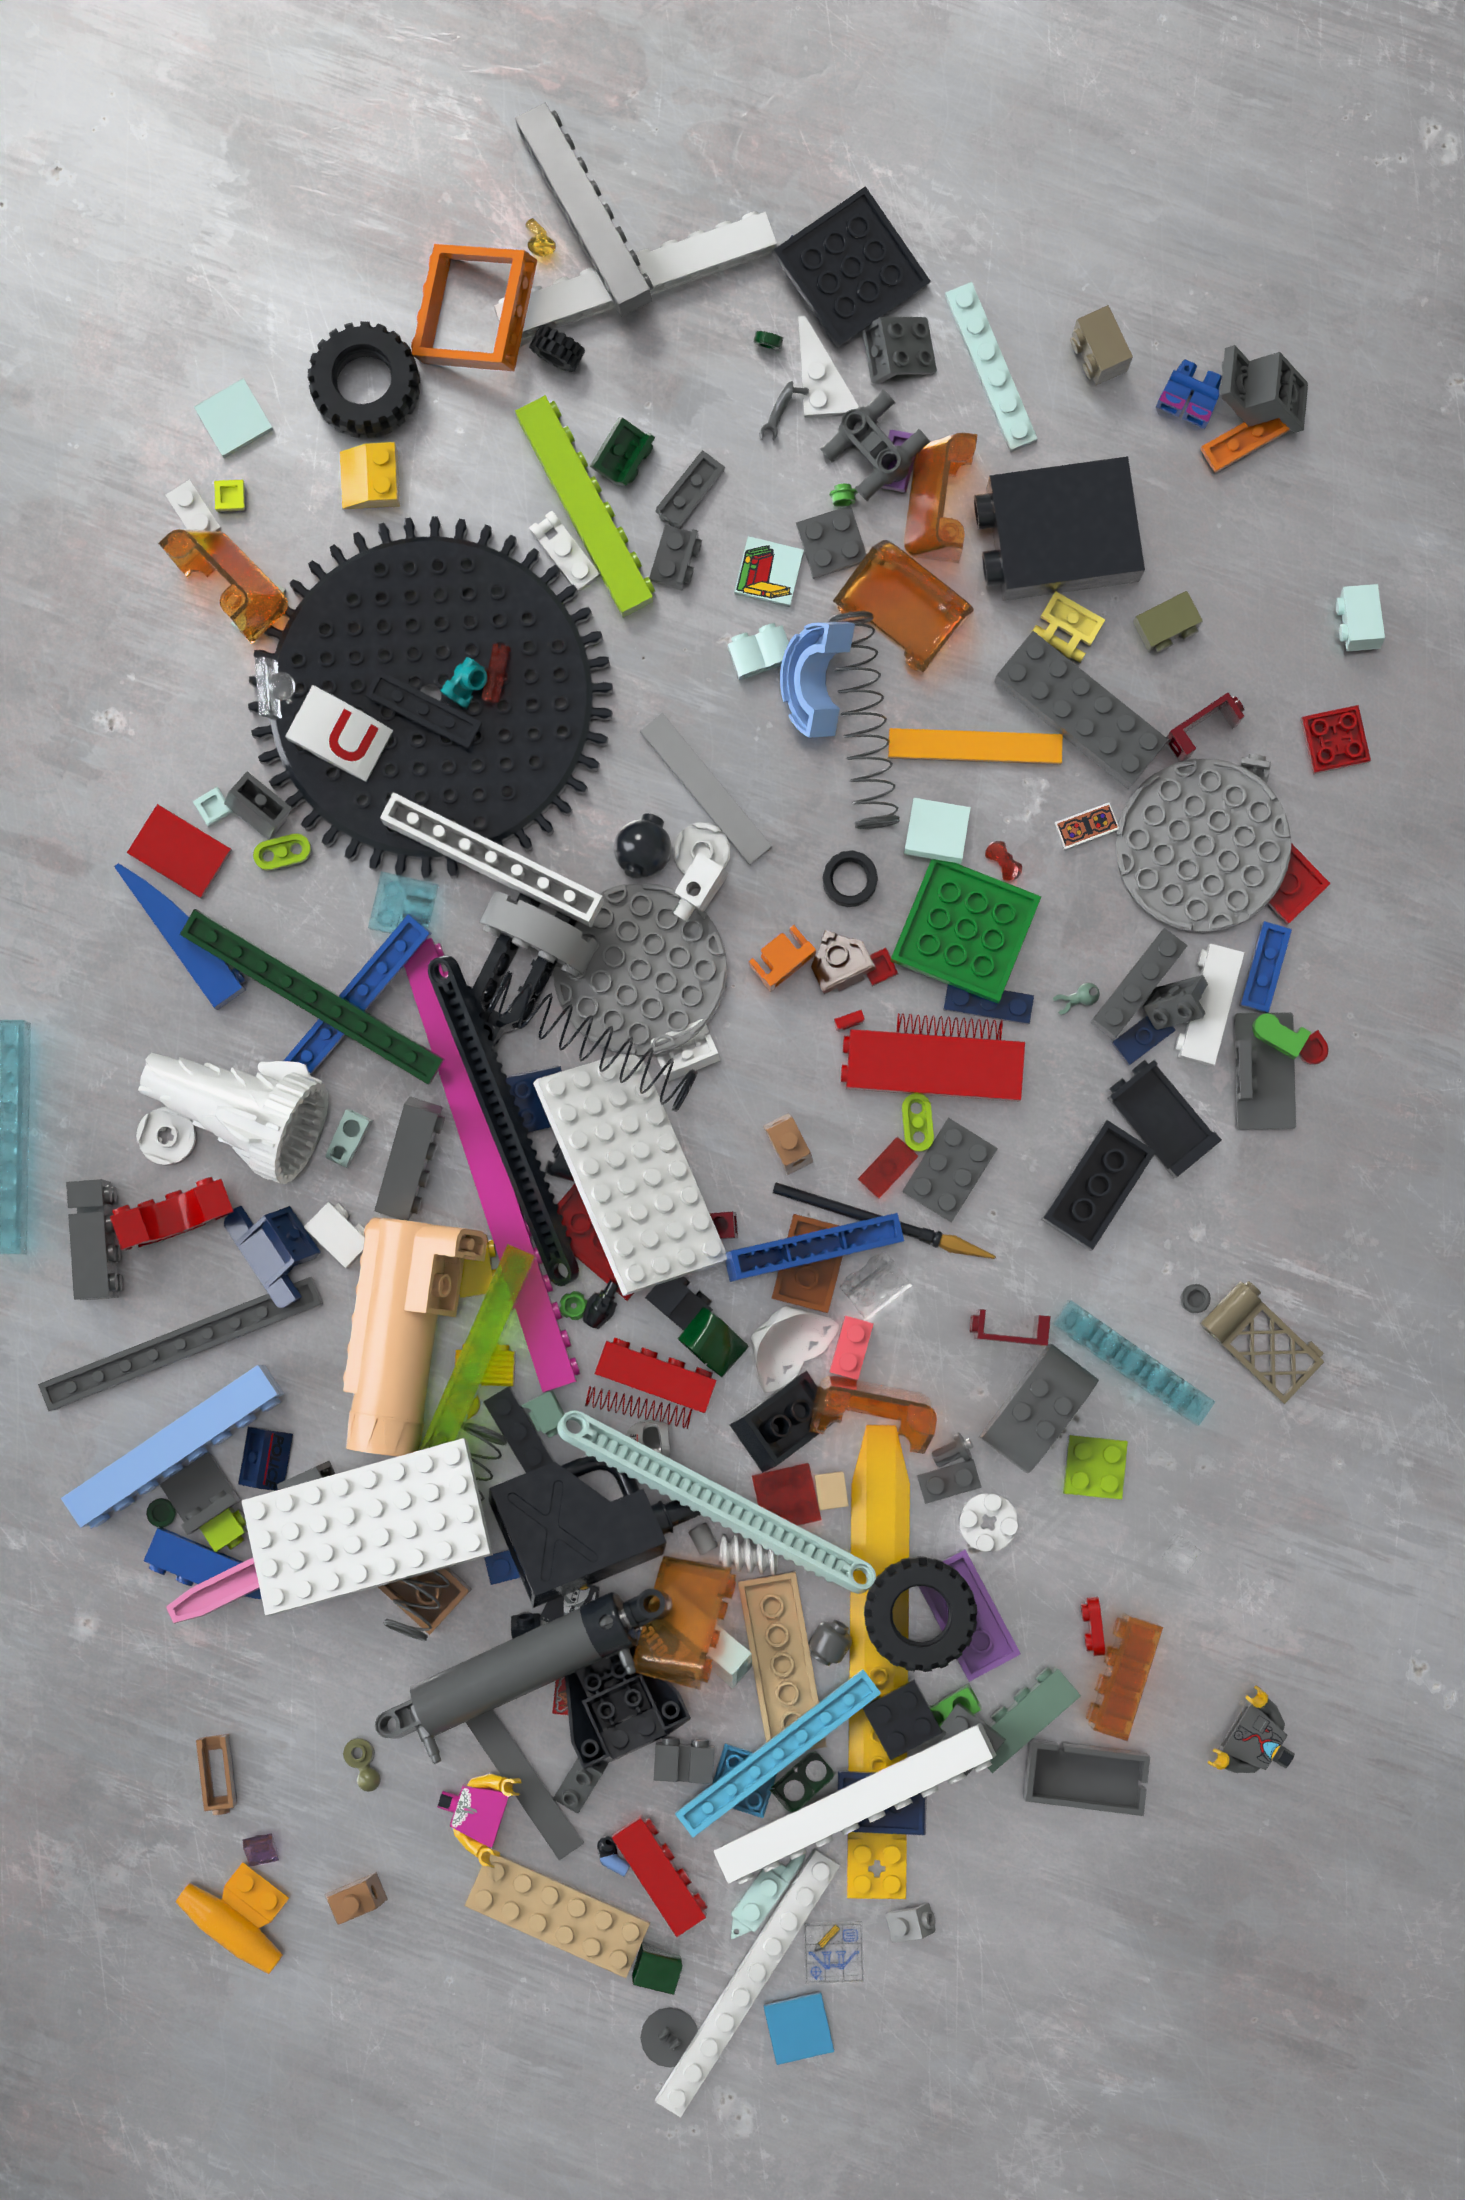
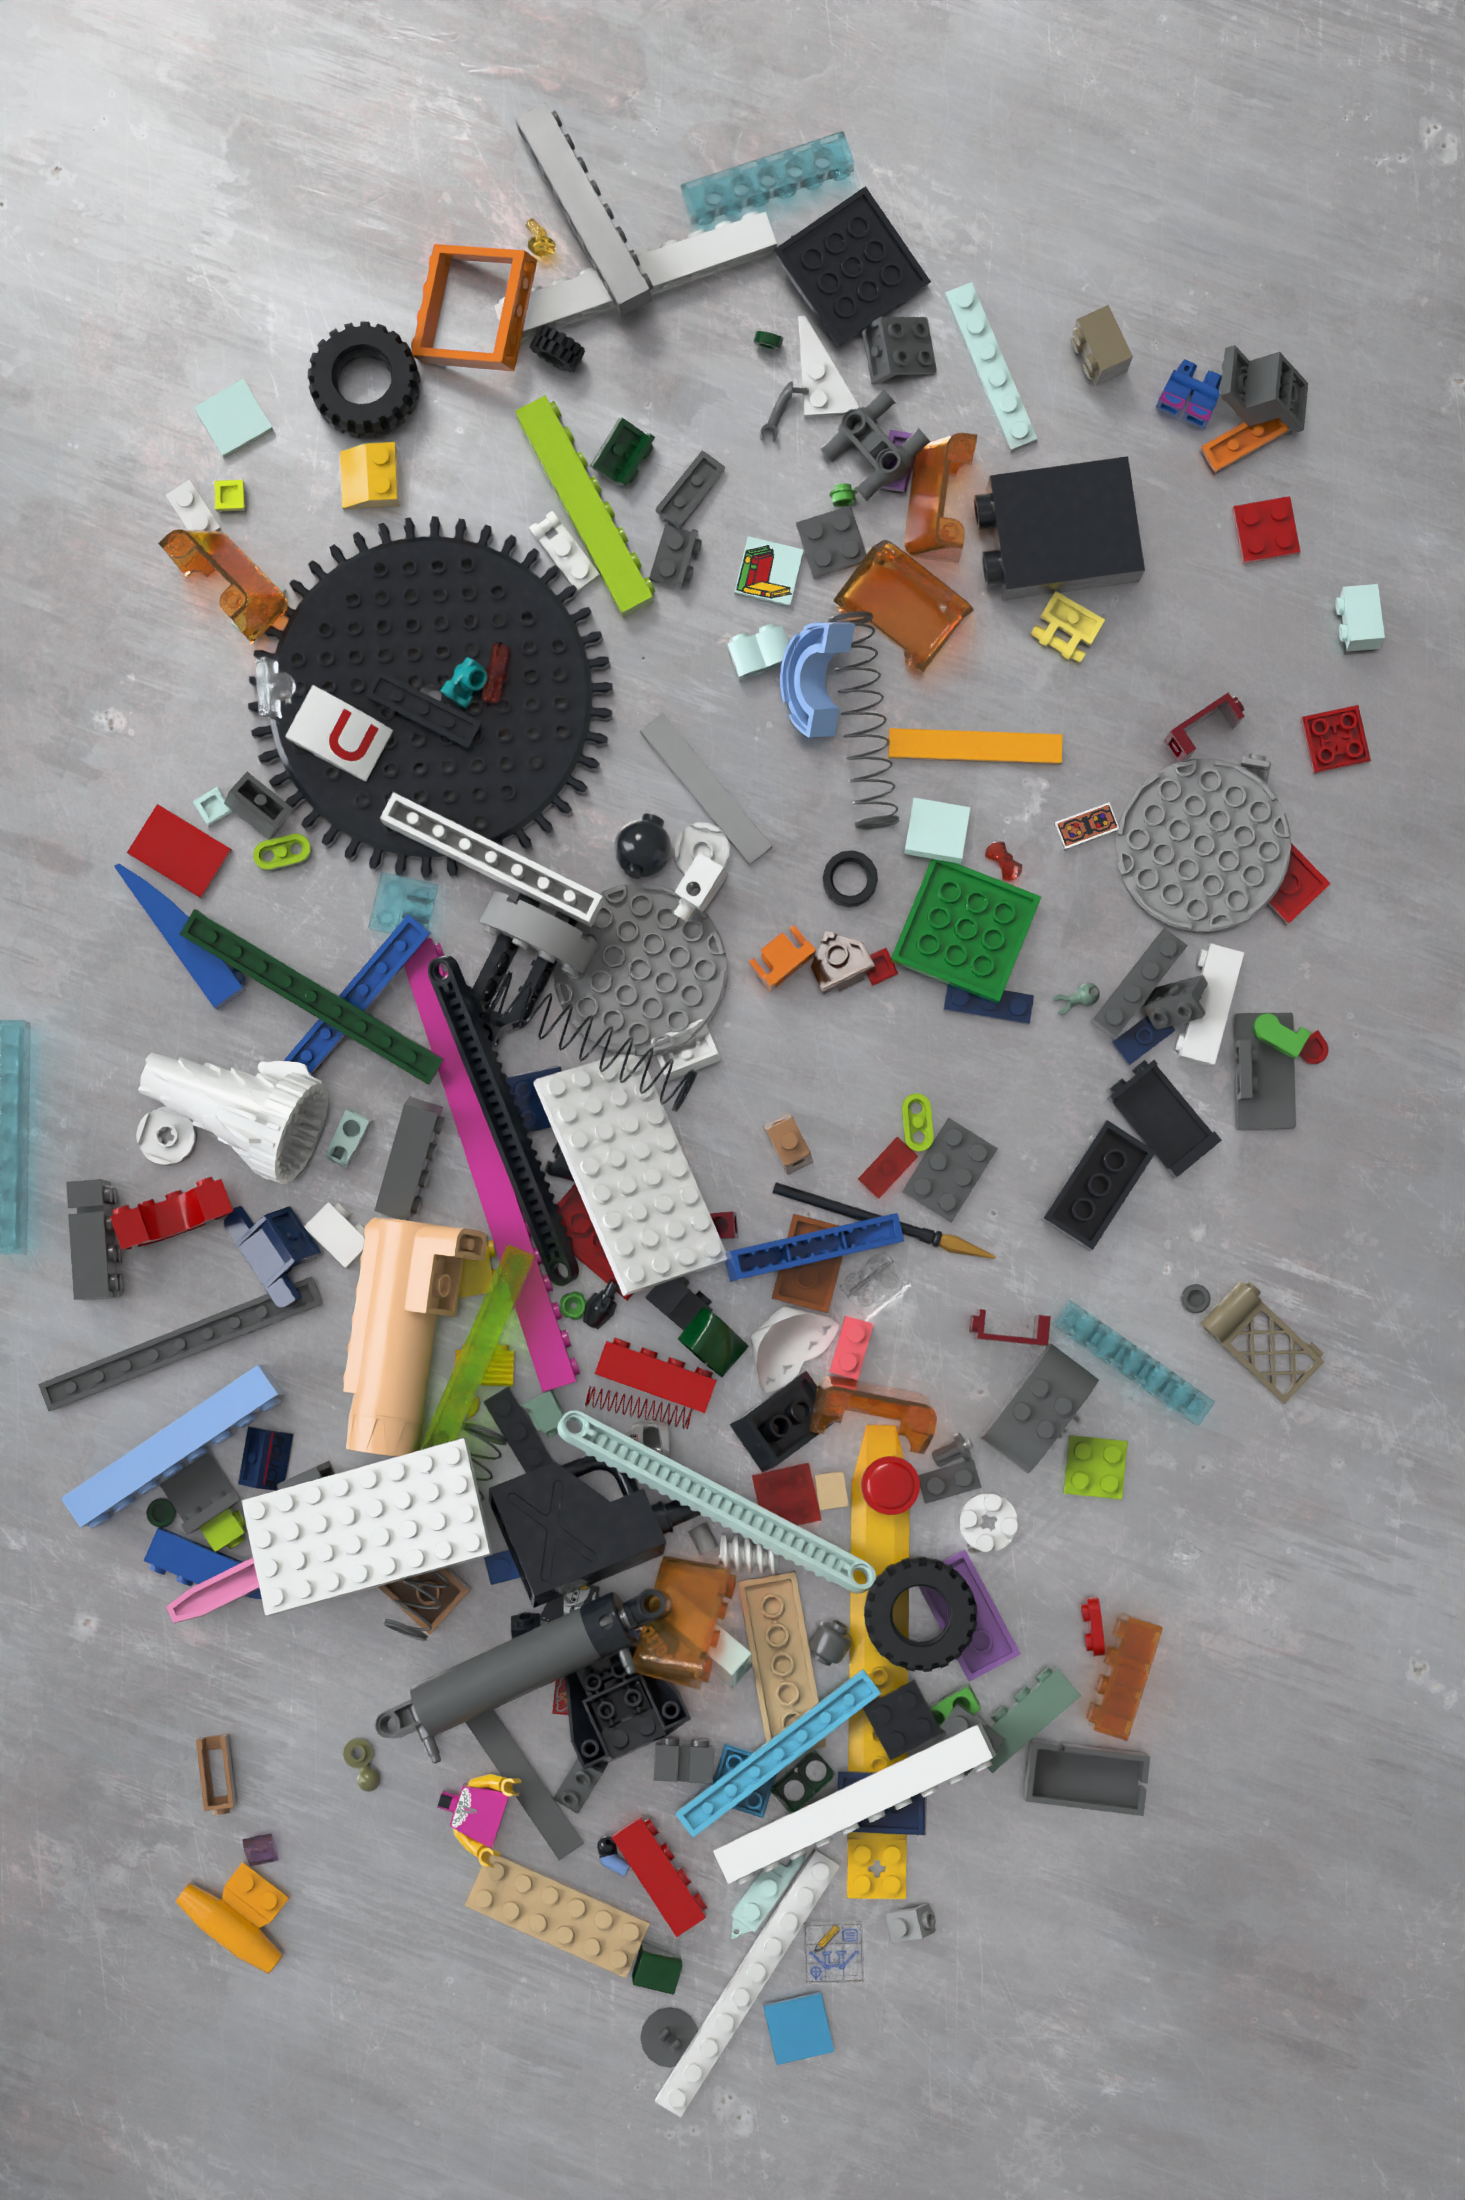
(356, 1898): medium nougat torso -> none
(832, 147): none -> clear light blue brick
(849, 1020): red tile -> none
(890, 1485): none -> red piece
(933, 1065): red brick -> none
(951, 1033): red piece -> none
(1080, 710): dark grey brick -> none
(1167, 622): olive brick -> none
(1254, 1738): dark grey torso -> none
(1265, 967): blue plate -> none
(1266, 530): none -> red plate

